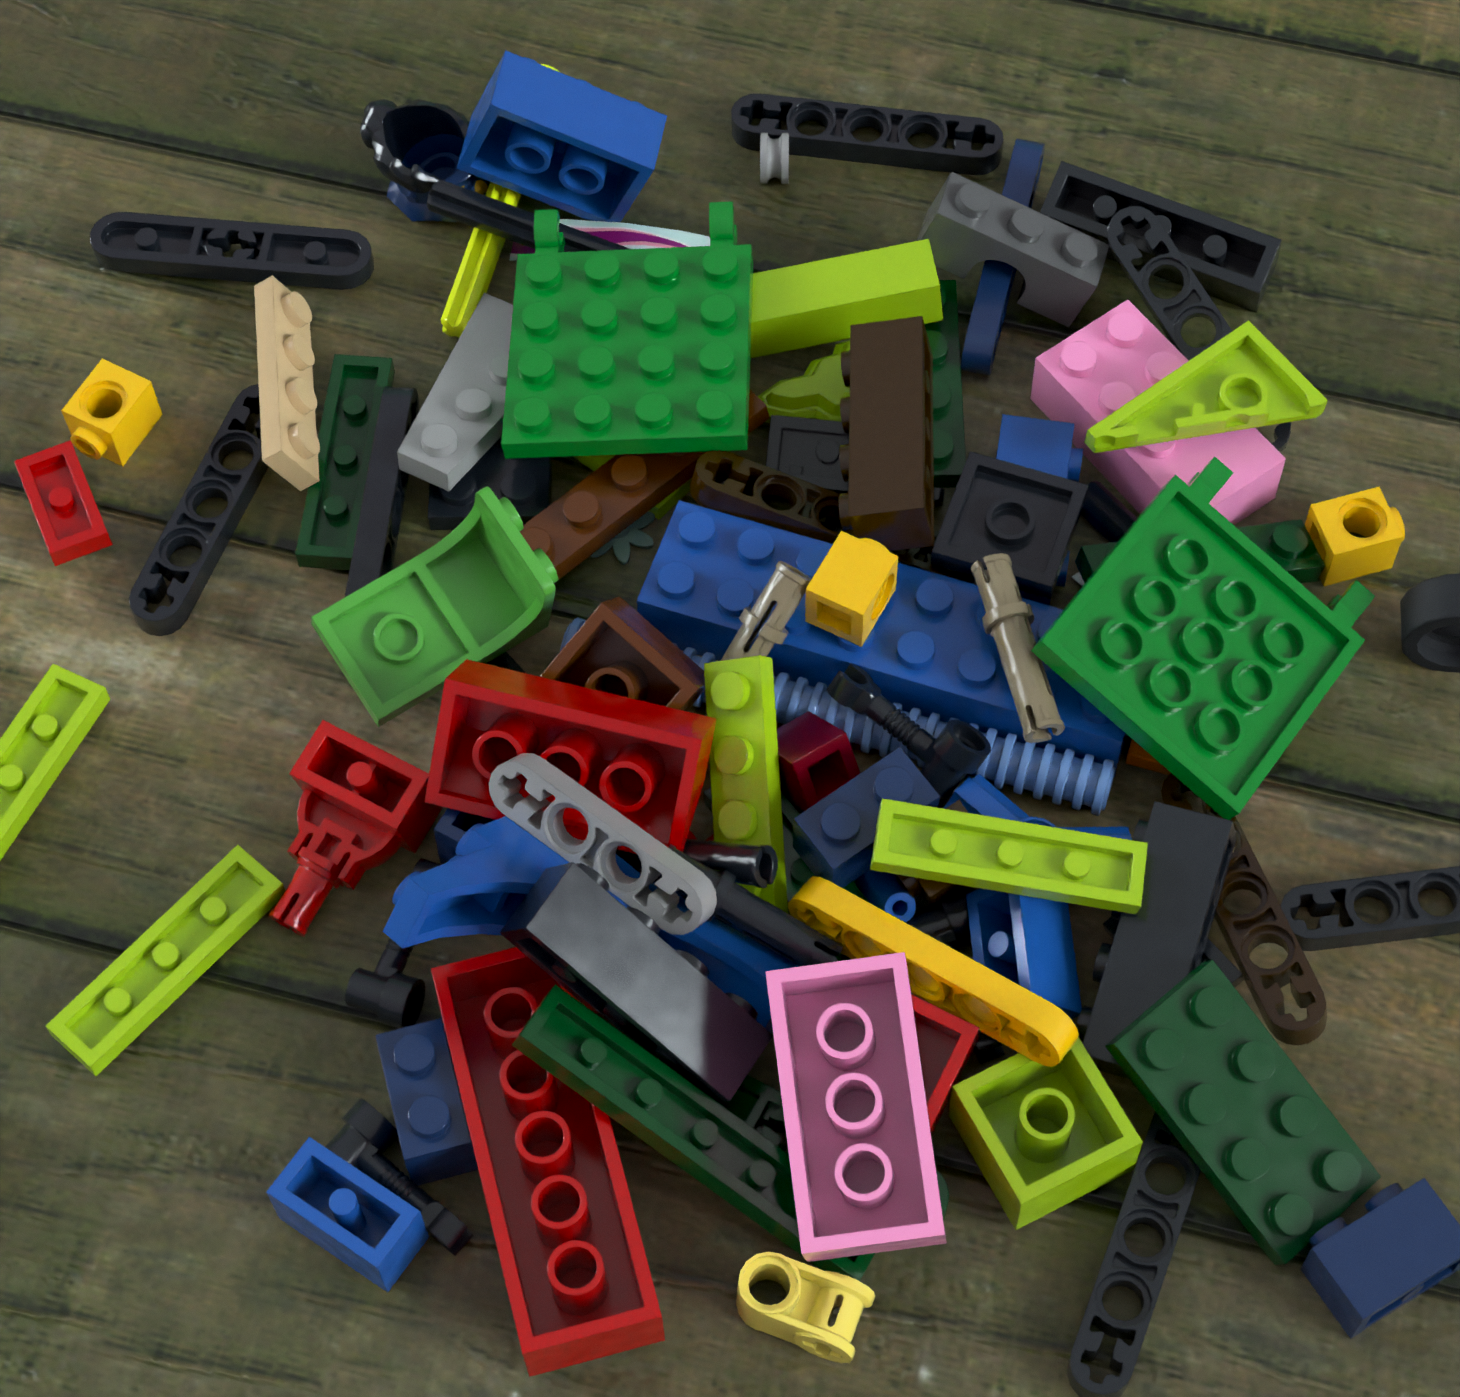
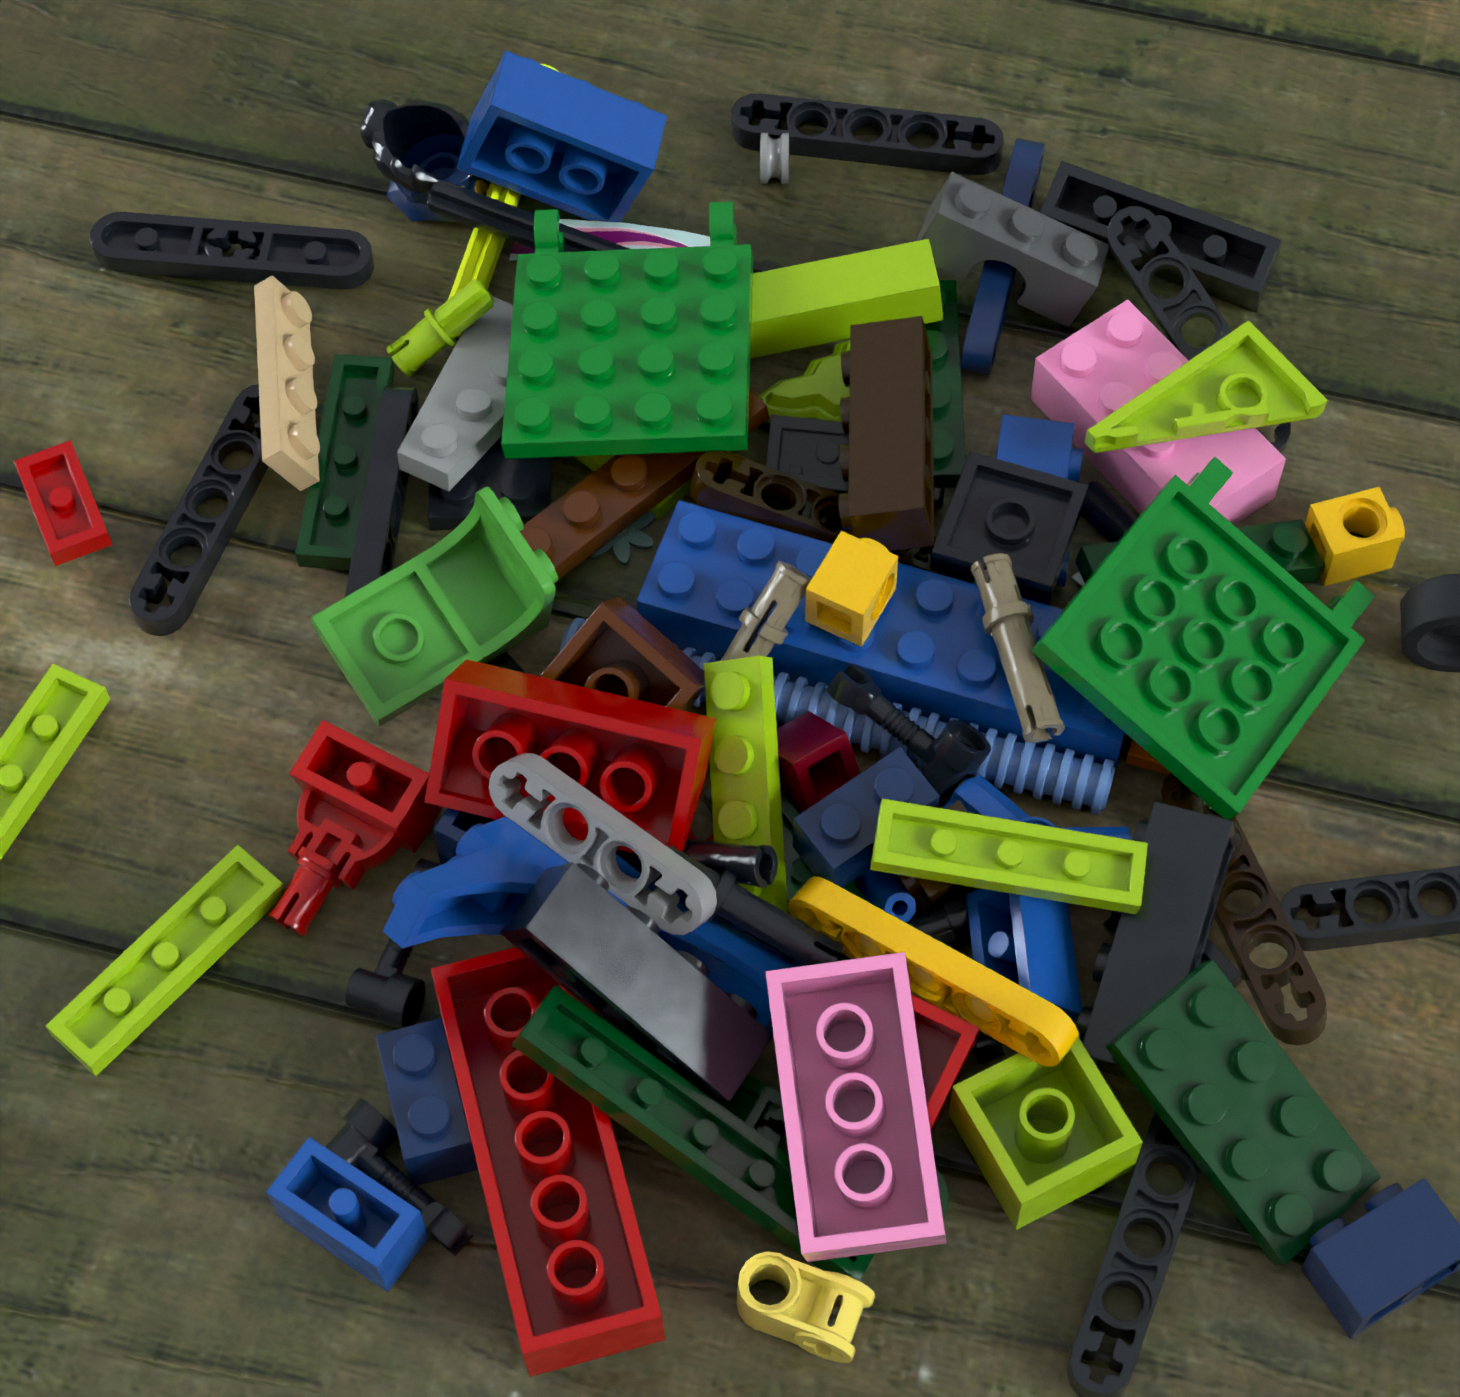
(117, 394): yellow brick -> none
(440, 327): none -> lime axle

